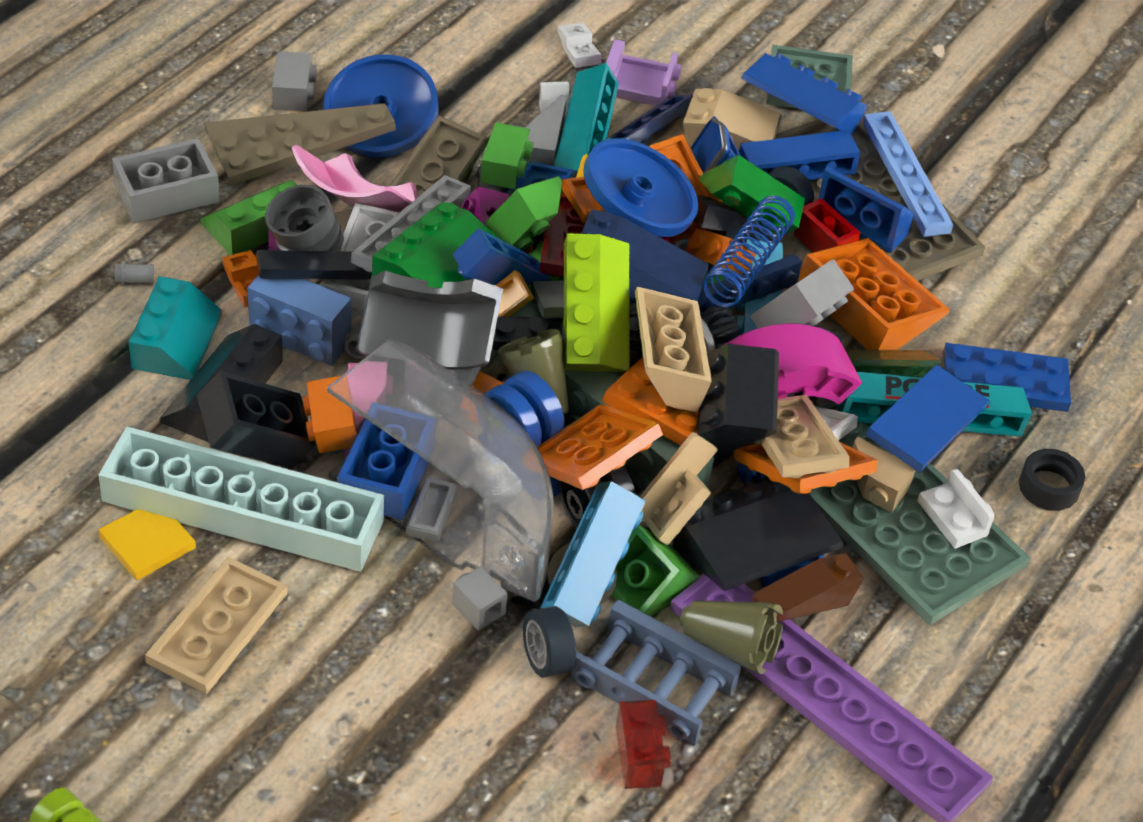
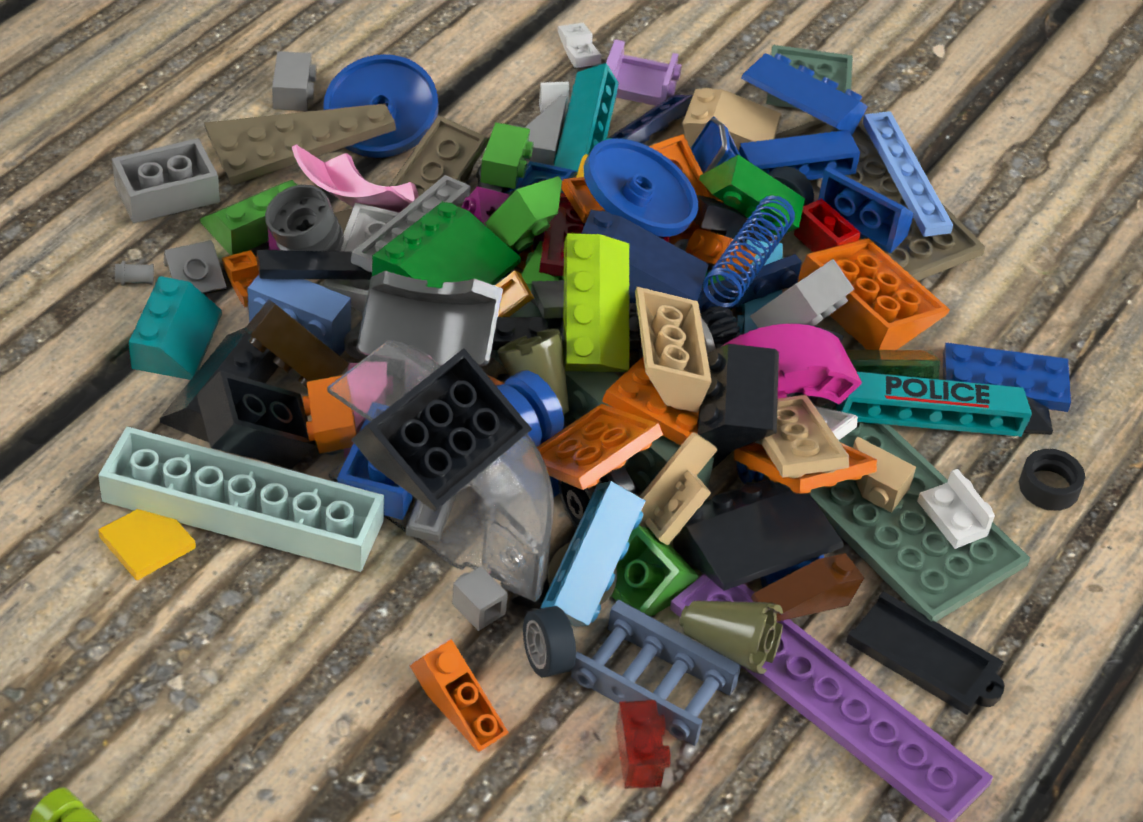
(196, 264): none -> light grey piece
(216, 625): tan plate -> none
(293, 345): none -> dark brown brick
(442, 432): none -> black slope
(459, 695): none -> orange slope
(492, 260): blue slope -> none
(927, 418): blue tile -> none
(928, 655): none -> black piece
(1040, 419): none -> black slope

